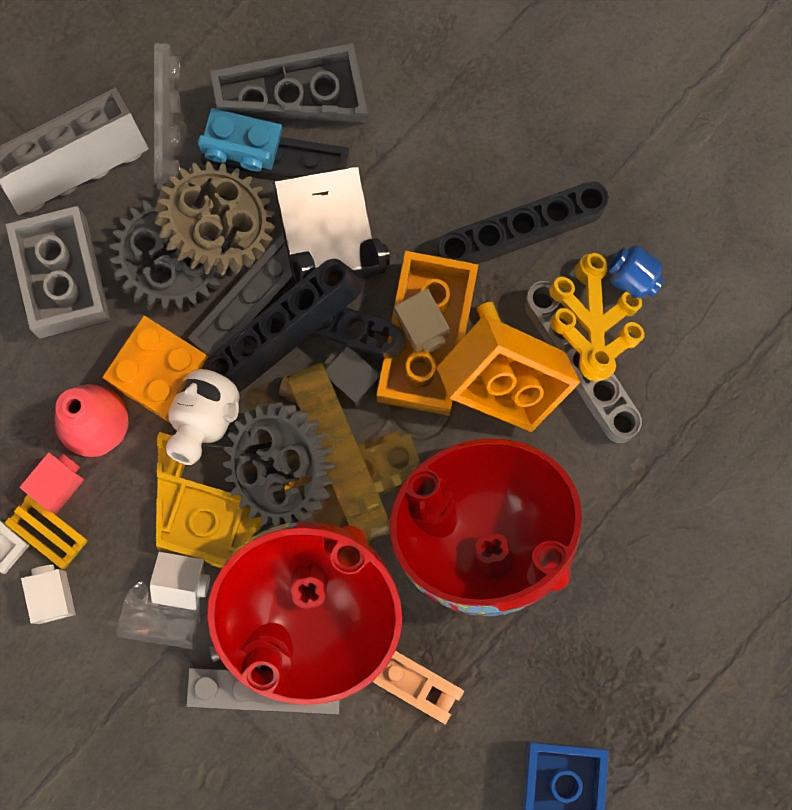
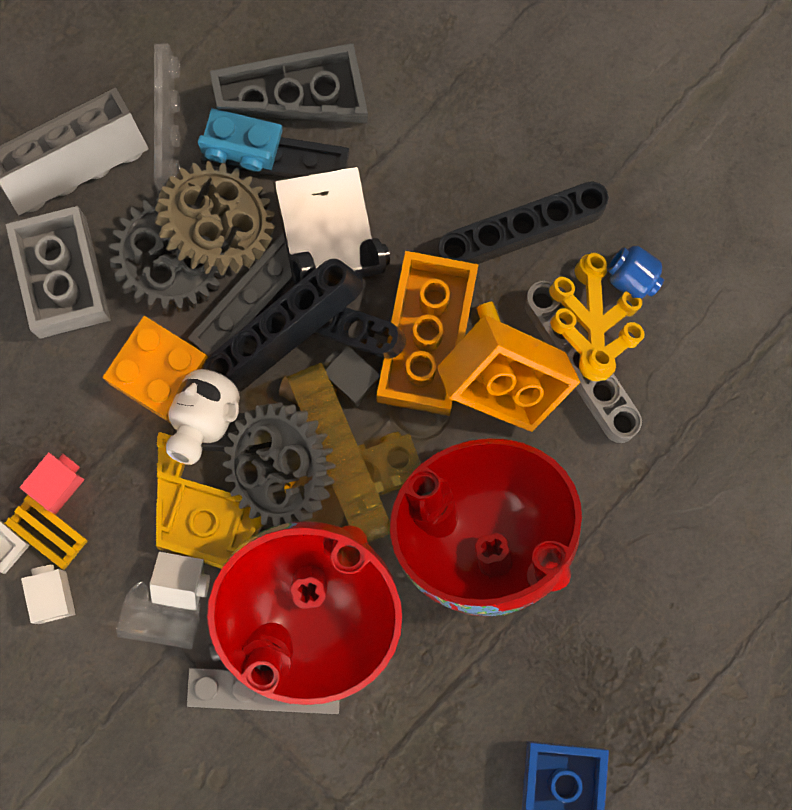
(90, 420): coral cone -> none
(414, 682): light nougat plate -> none
(422, 322): dark tan brick -> none

